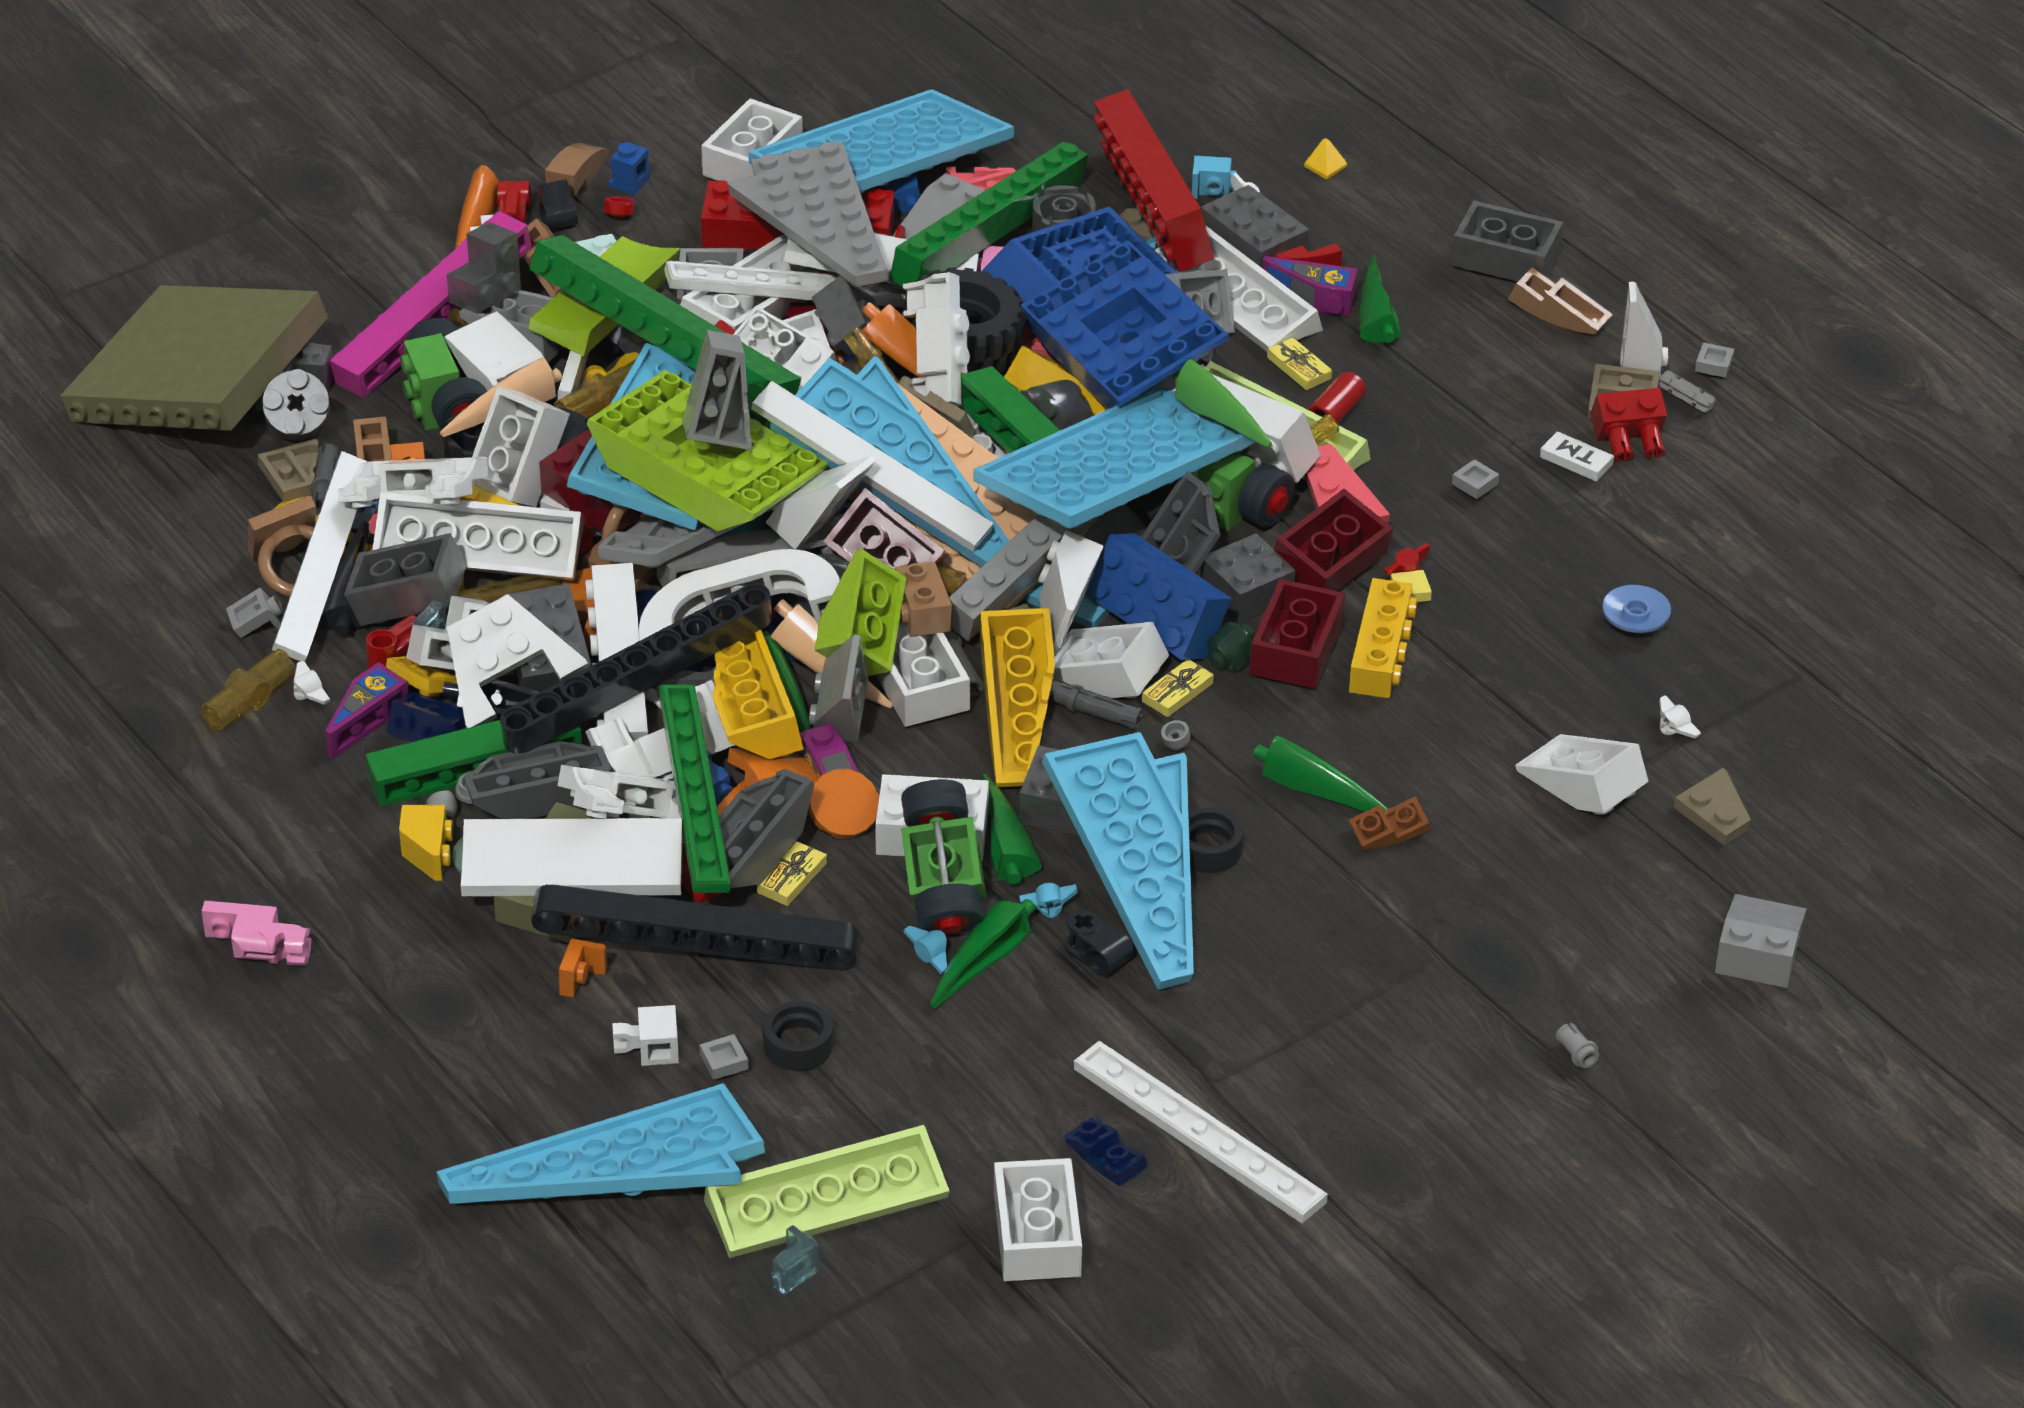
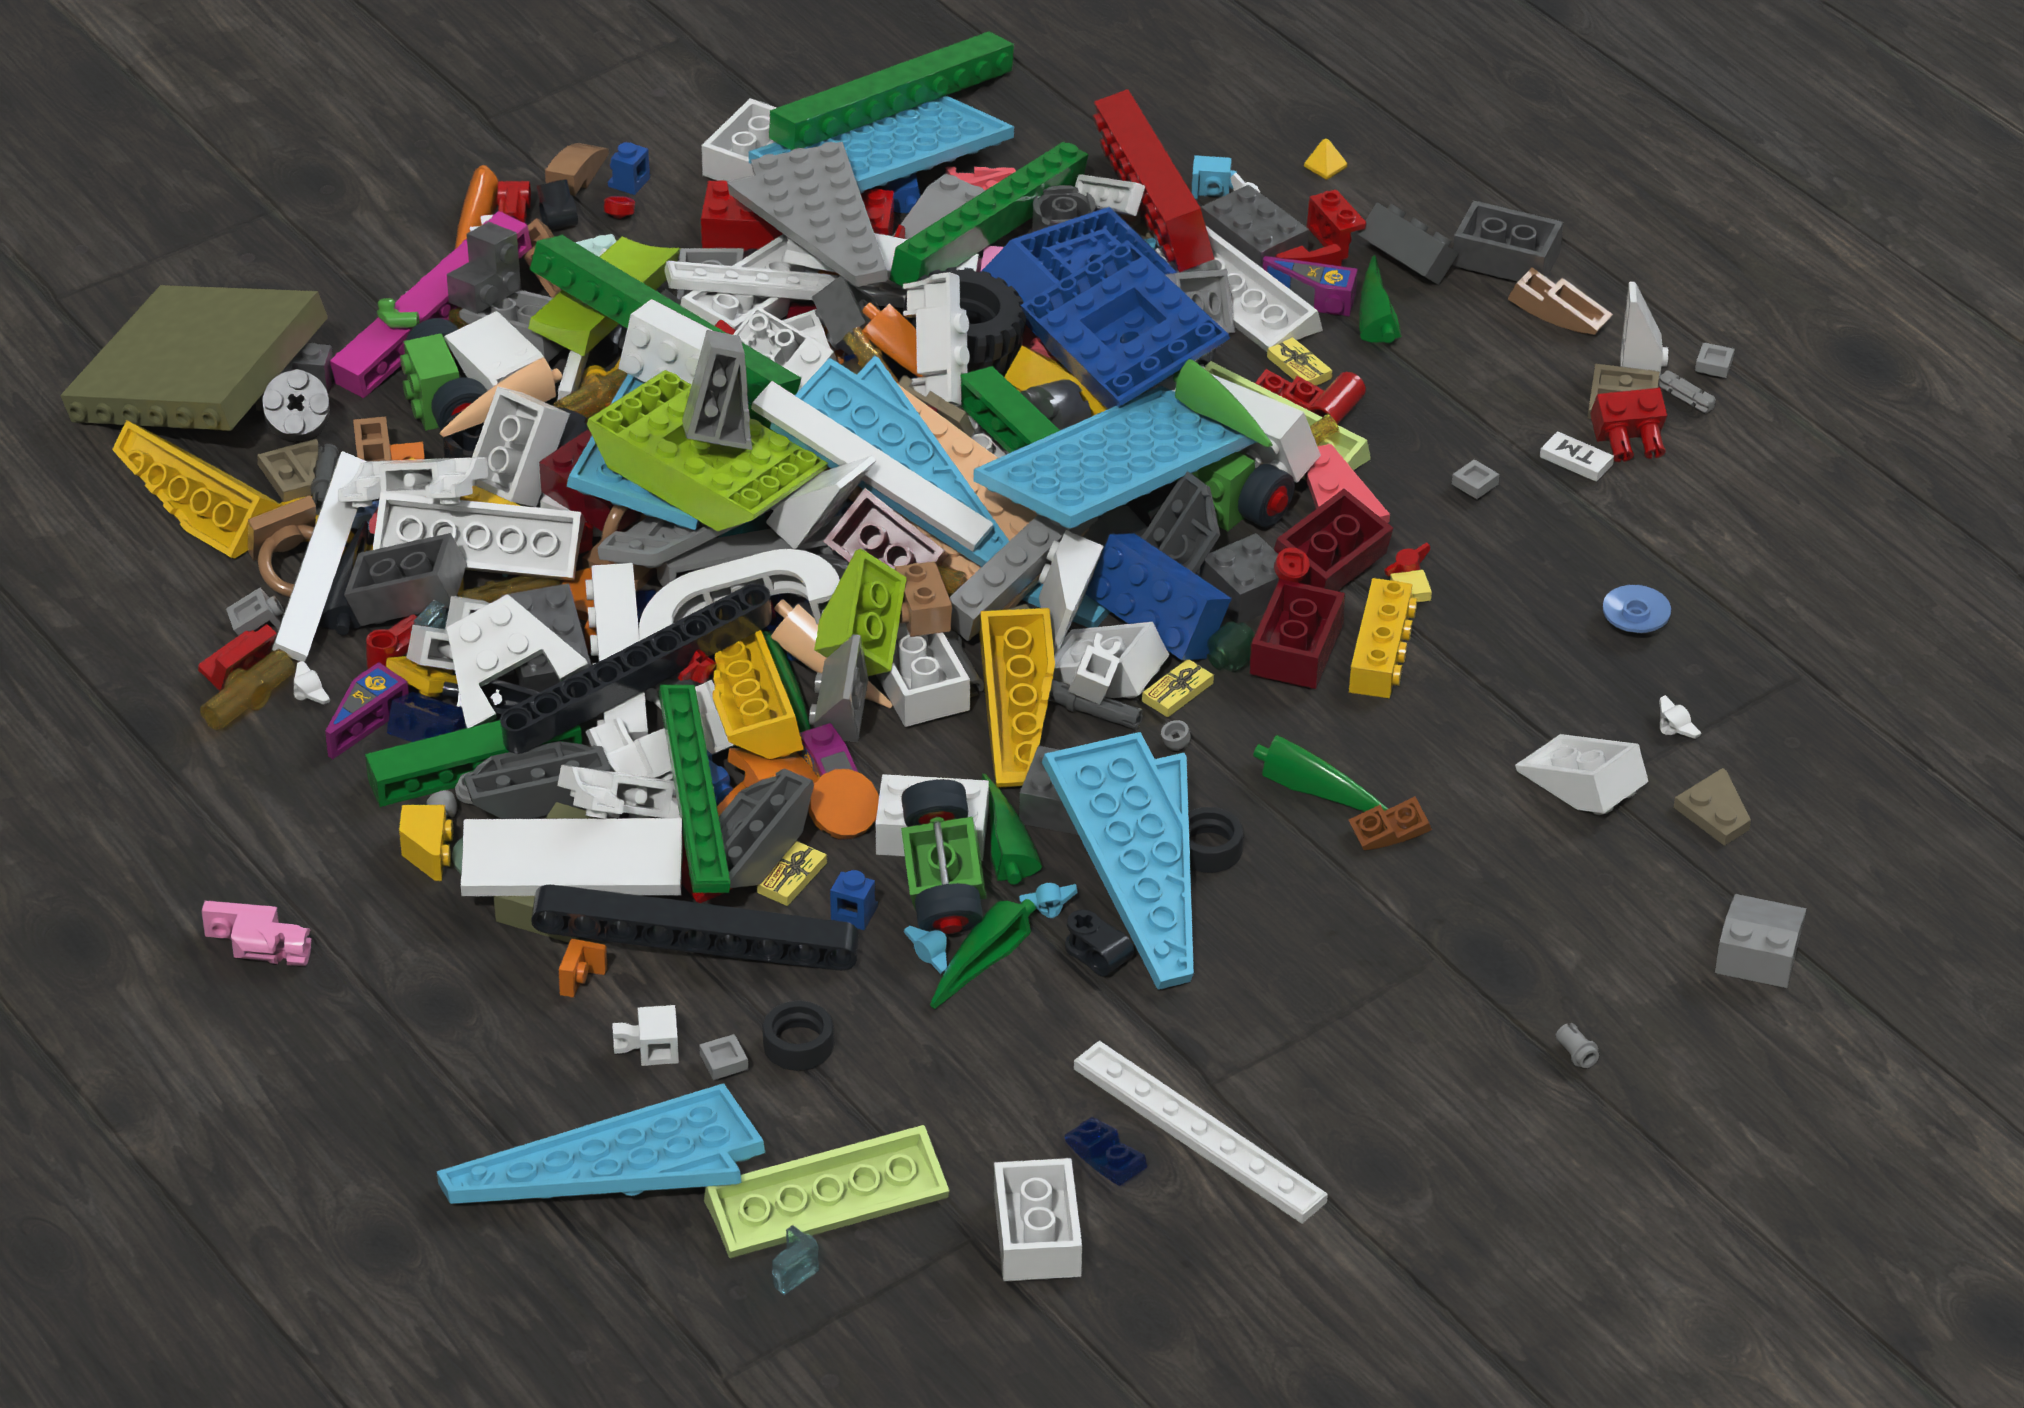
(197, 493): none -> yellow wedge
(239, 653): none -> red bracket
(393, 317): none -> bright green arm
(661, 341): none -> white brick
(699, 668): none -> red piece
(857, 891): none -> blue brick
(890, 91): none -> green brick
(1095, 671): none -> white brick
(1120, 195): none -> white tile
(1291, 564): none -> red tile
(1299, 391): none -> red slope
(1333, 220): none -> red bracket
(1409, 242): none -> dark grey brick

